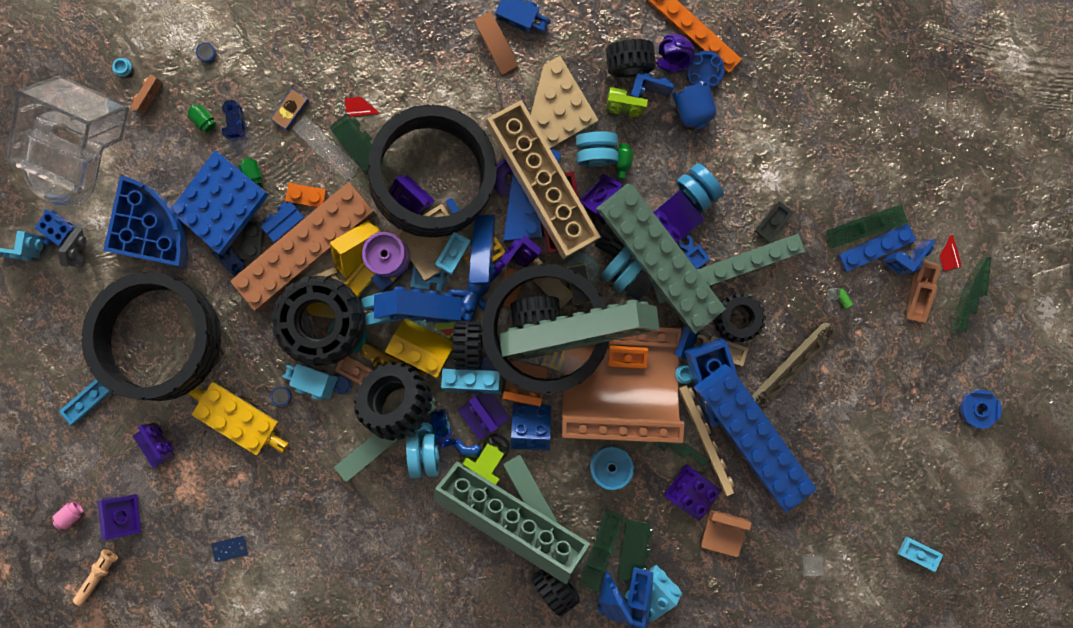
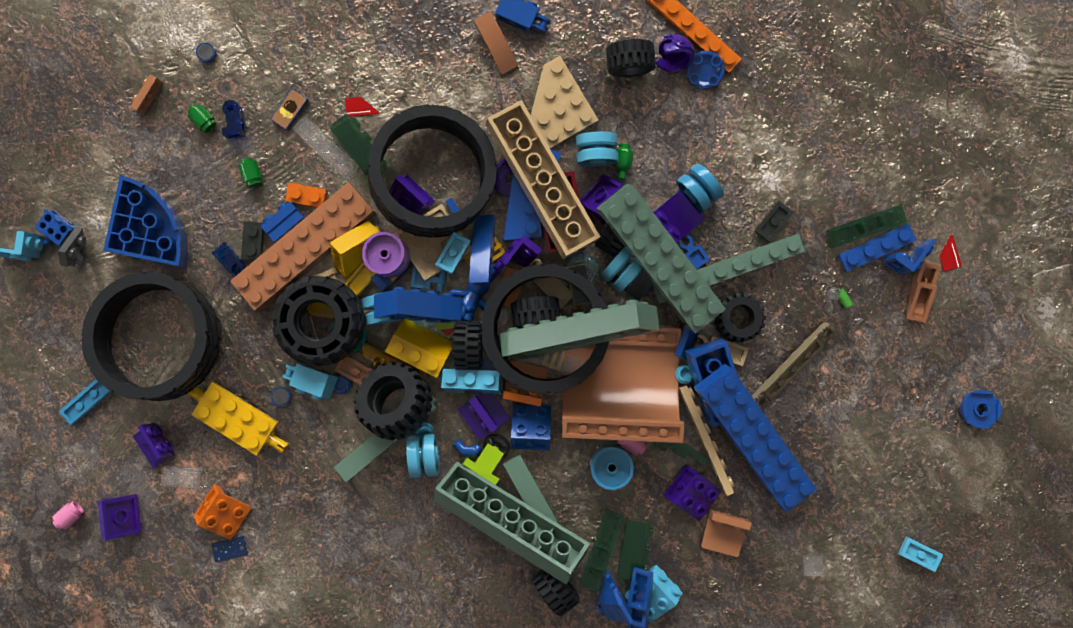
(50, 165): clear piece -> none
(99, 570): light nougat pin -> none
(122, 67): medium azure plate -> none
(184, 477): none -> clear brick
(219, 202): blue plate -> none
(221, 513): none -> orange bracket
(443, 428): clear blue leg -> none
(619, 102): lime plate -> none
(628, 357): orange plate -> none
(633, 447): none -> bright pink brick
(646, 82): blue bracket -> none
(695, 105): blue cylinder -> none
(975, 287): clear green slope -> none

